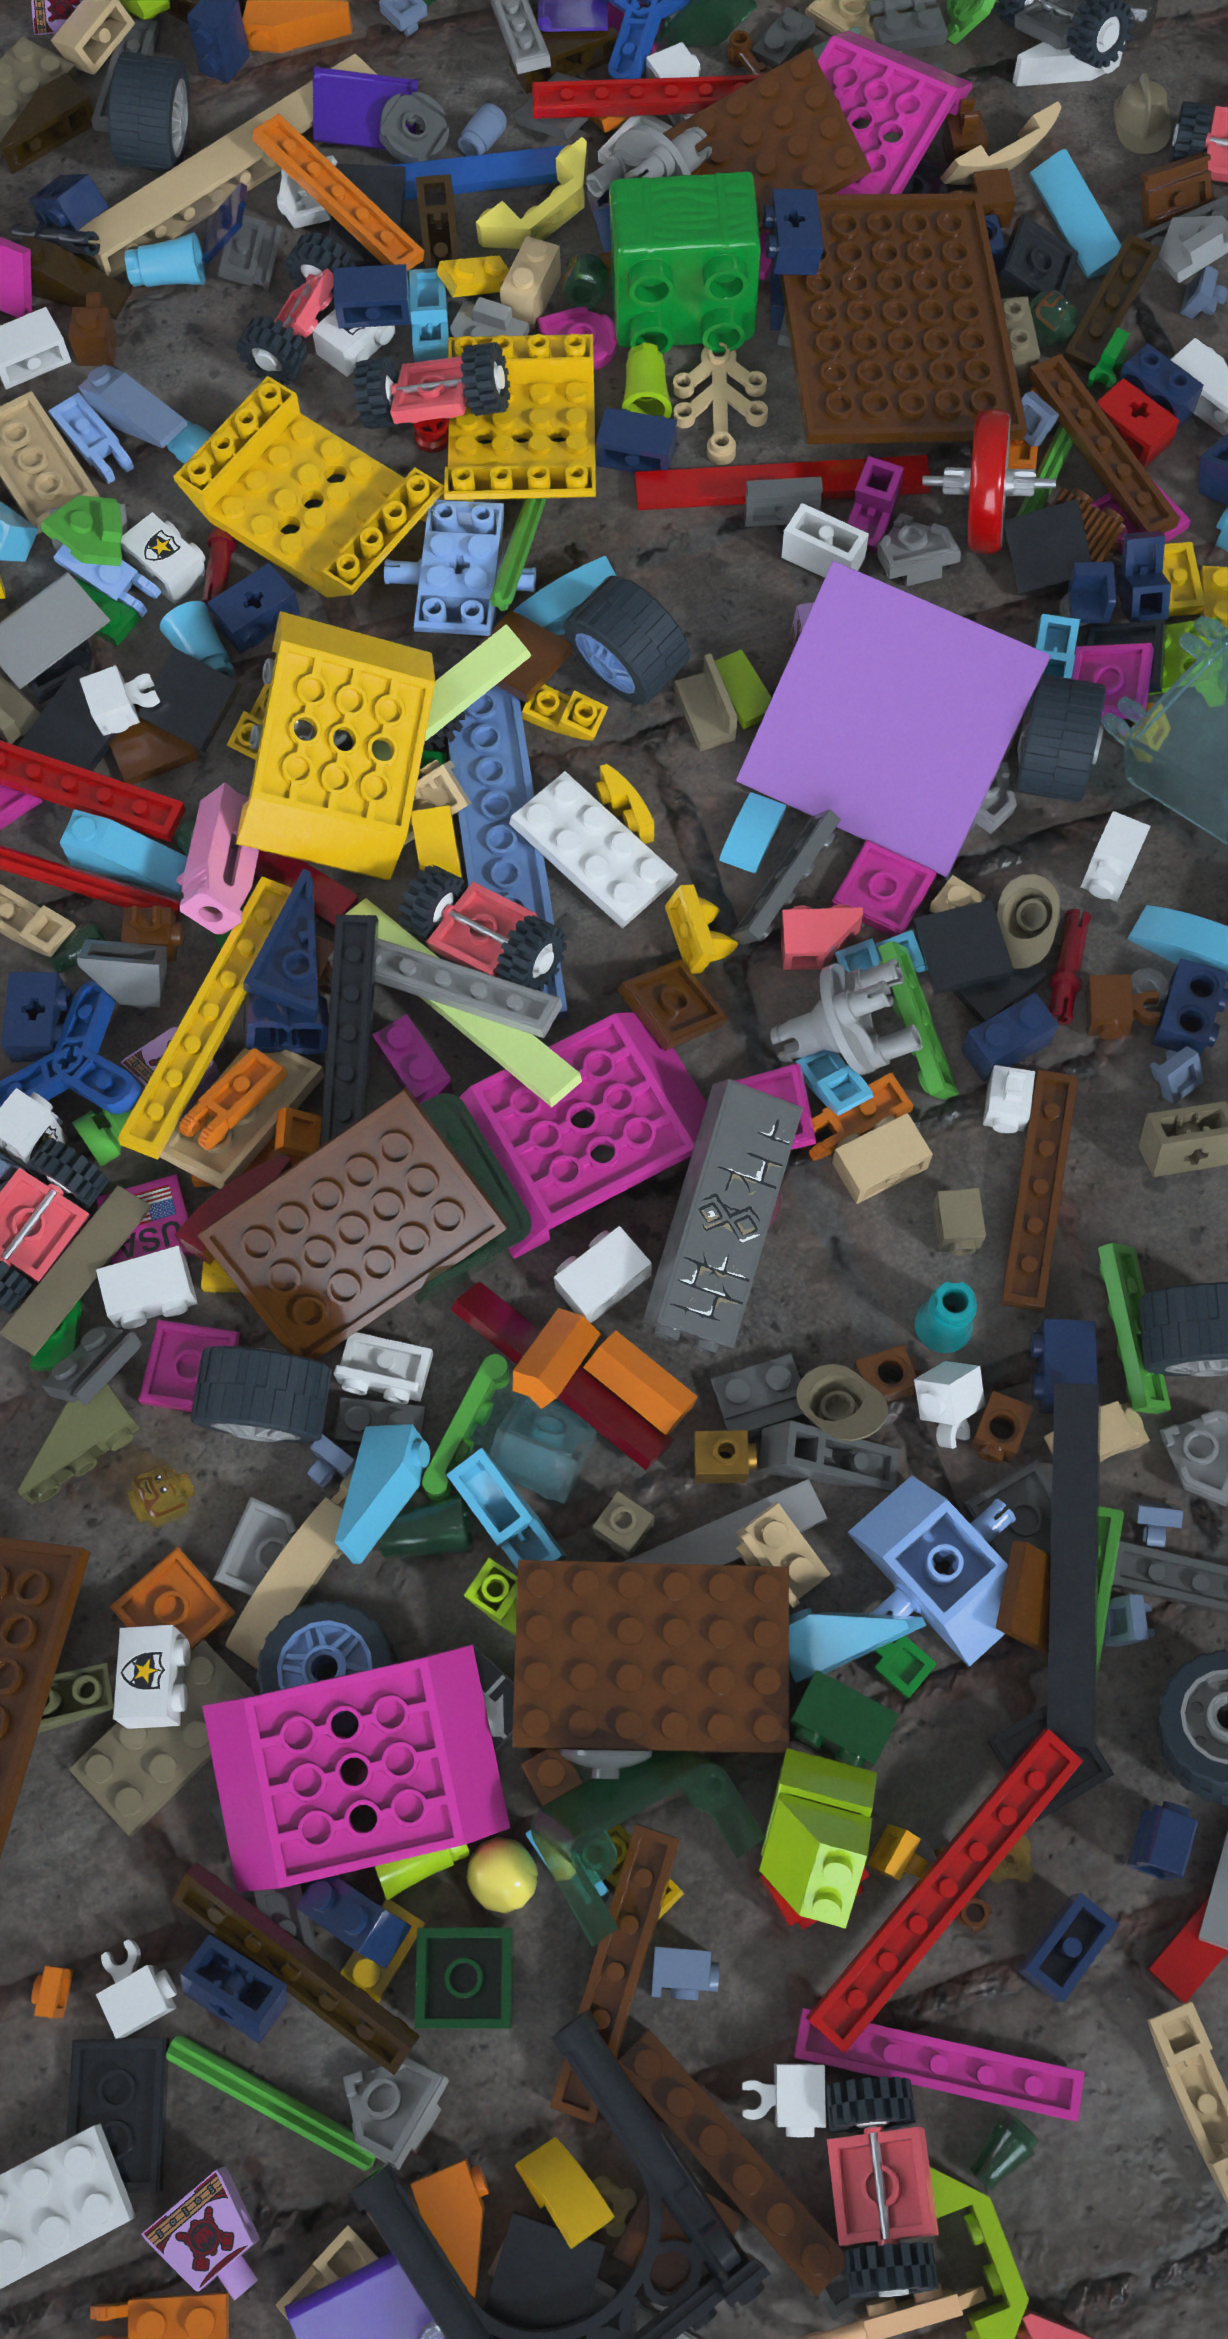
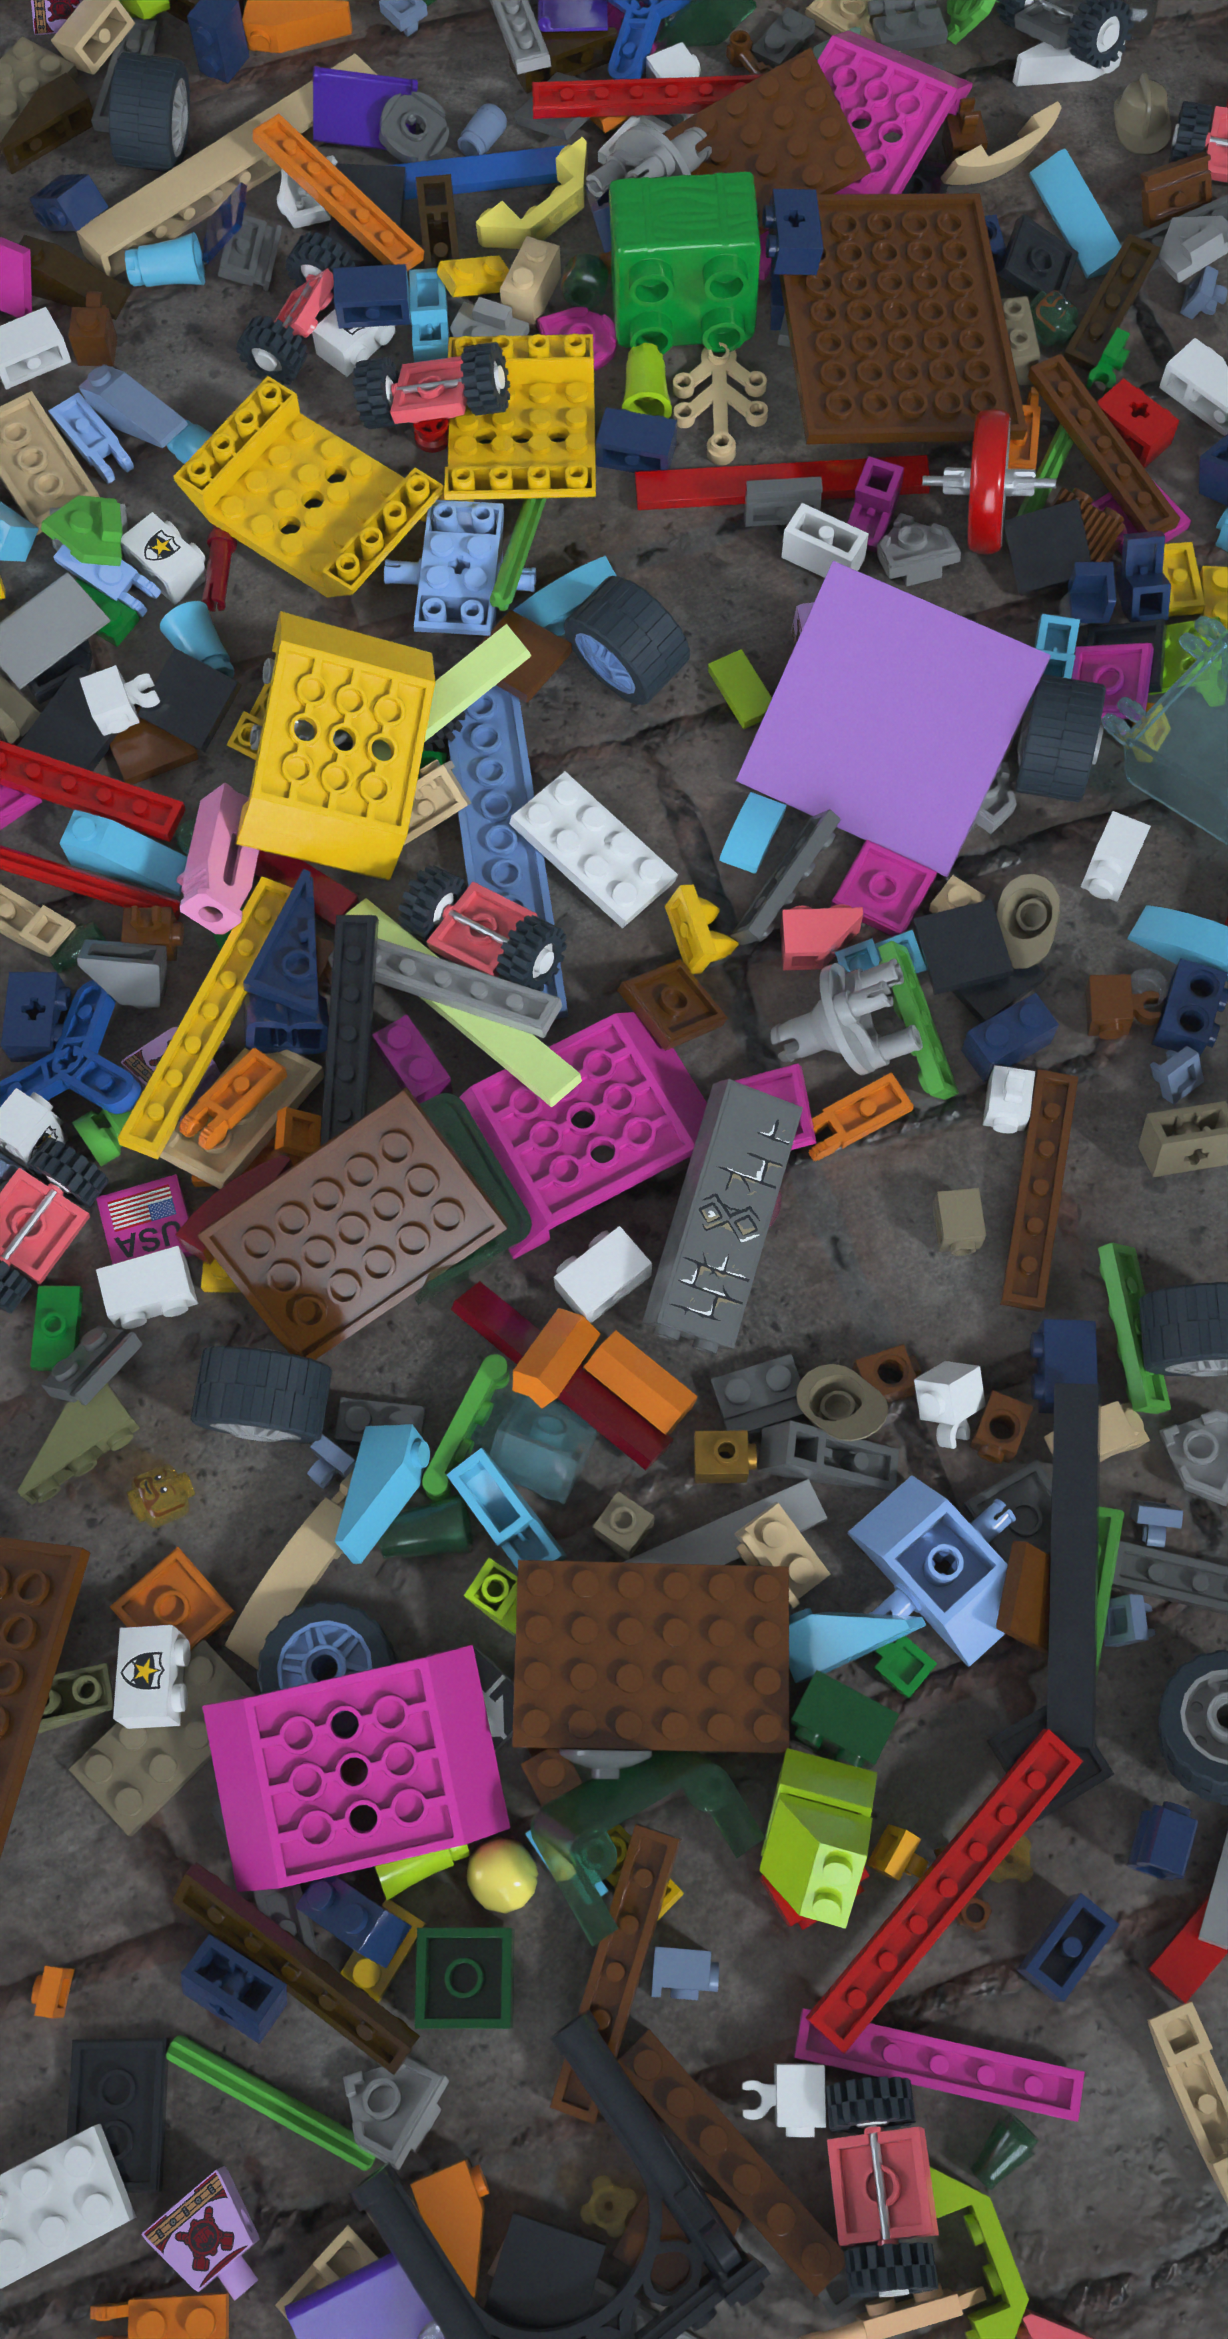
(70, 240): black pin -> none
(75, 1270): dark tan piece -> none
(137, 1995): white brick -> none
(175, 1362): dark pink tile -> none
(252, 607): dark blue brick -> none
(255, 1546): light grey plate -> none
(384, 1367): white bracket -> none
(436, 839): yellow slope -> none
(565, 2191): yellow slope -> none
(566, 715): yellow slope -> none
(625, 801): yellow slope -> none
(707, 707): dark tan panel -> none
(834, 1081): medium azure slope -> none
(881, 1157): tan brick -> none
(942, 1329): teal plant -> none
(995, 194): reddish brown brick -> none
(1038, 418): sand blue tile -> none
(1066, 980): dark red pin -> none
(1163, 382): dark blue brick -> none

